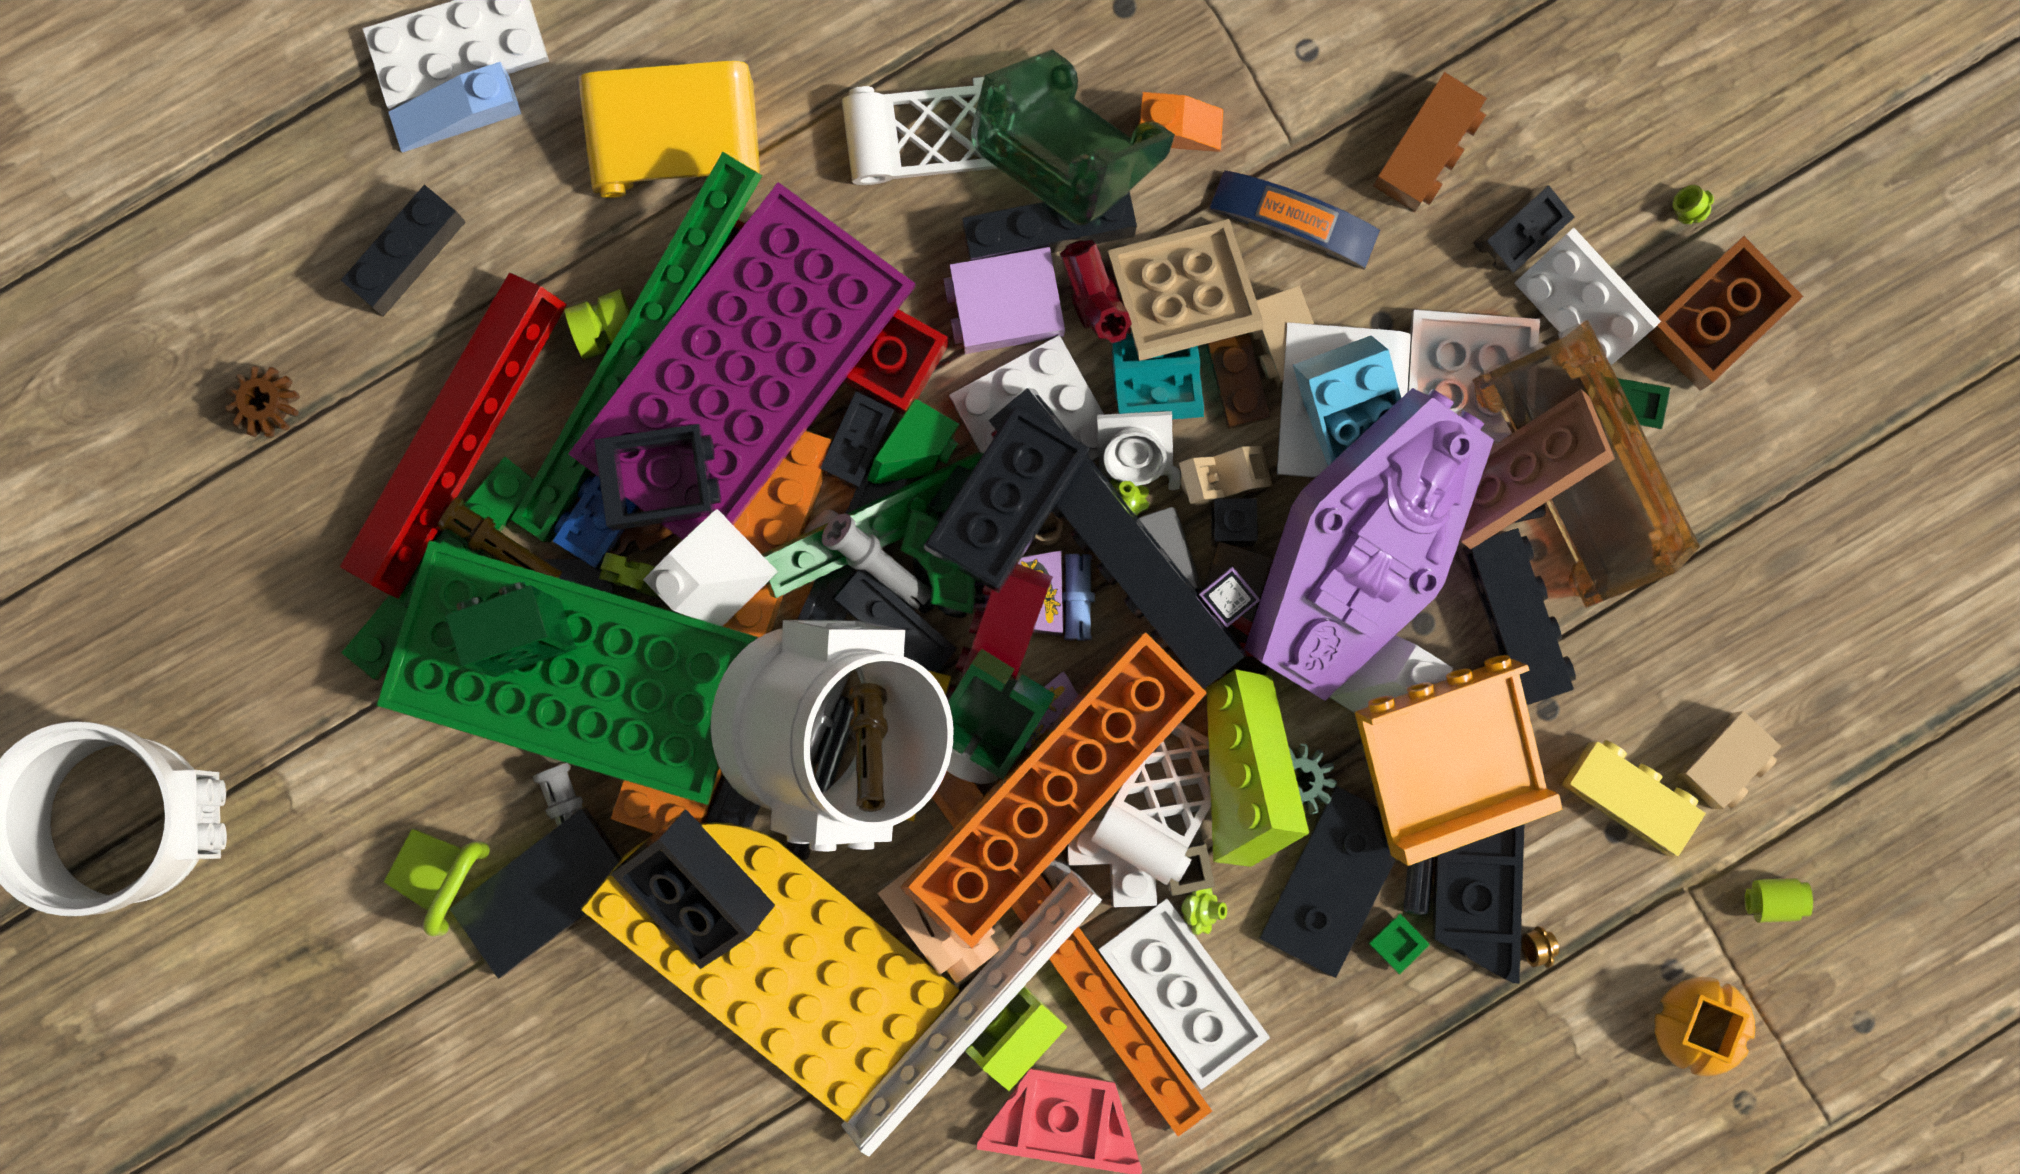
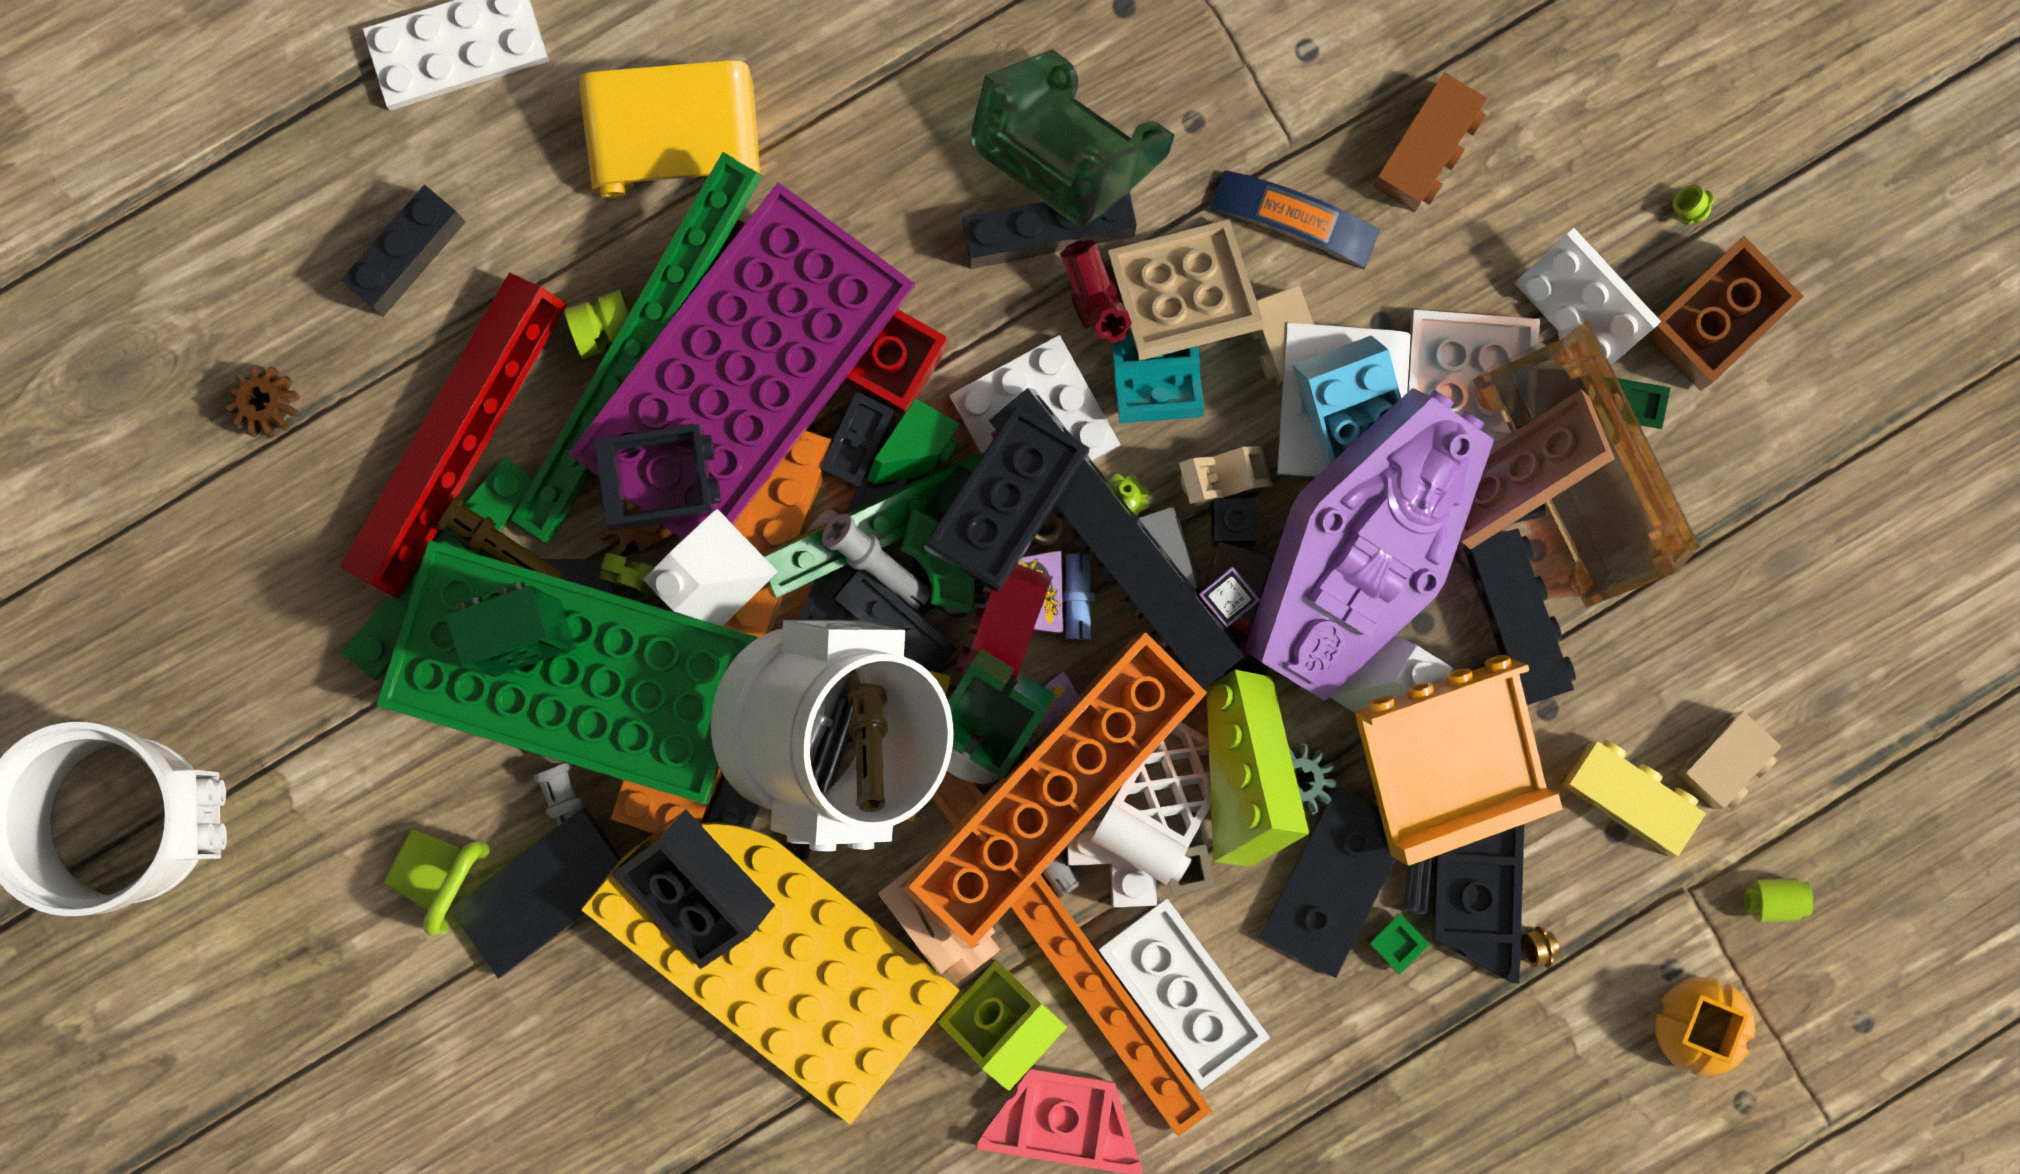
(456, 107): light blue slope -> none
(585, 528): blue bracket -> none
(874, 140): white piece -> none
(971, 1012): white tile -> none
(1005, 300): lavender brick -> none
(1137, 447): white hat -> none
(1191, 120): orange slope -> none
(1203, 910): lime plant -> none
(1238, 381): reddish brown plate -> none
(1524, 229): black hinge -> none

